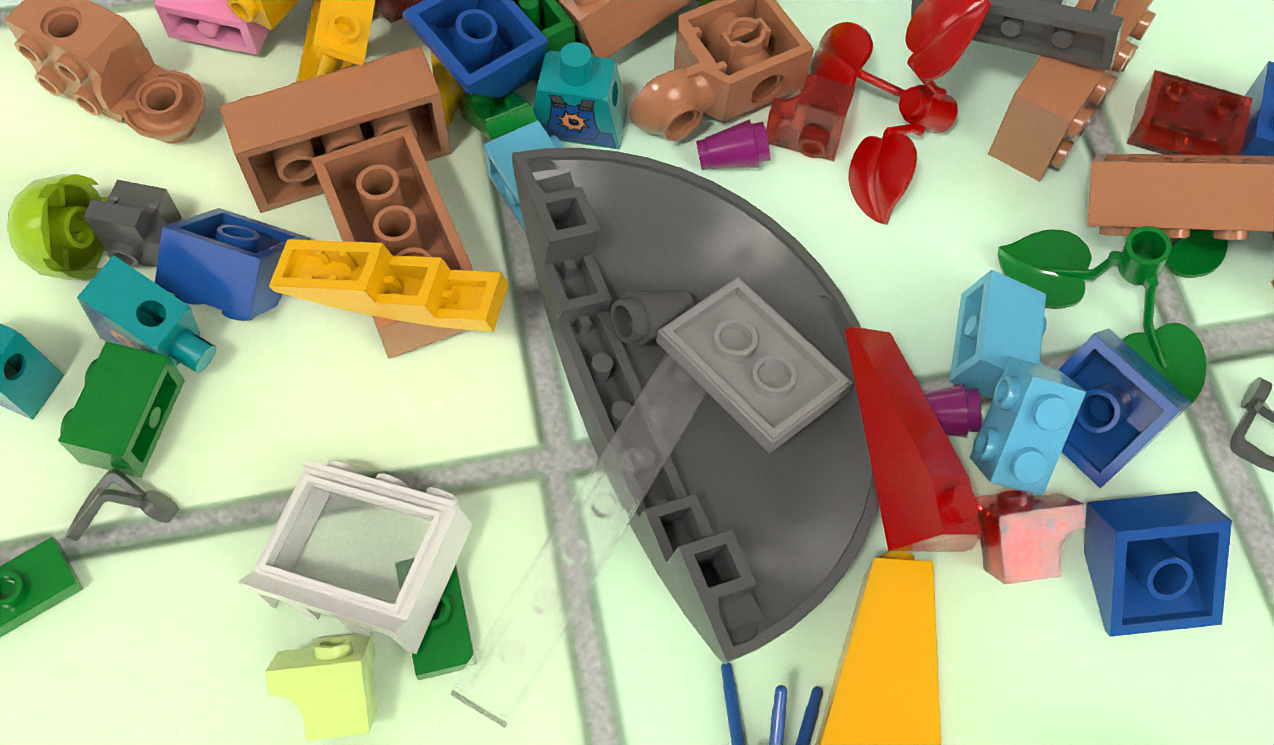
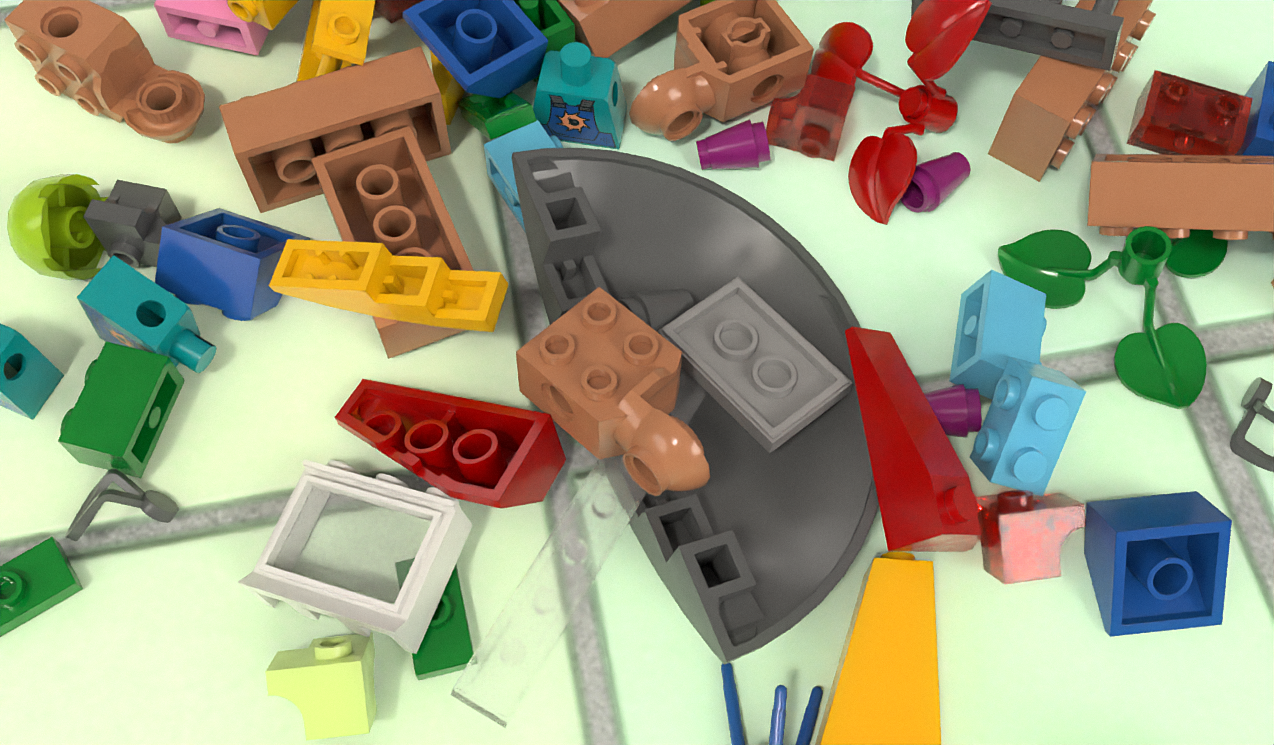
(458, 443): none -> red wedge
(612, 390): none -> nougat brick
(935, 182): none -> magenta cone
(1122, 407): blue slope -> none

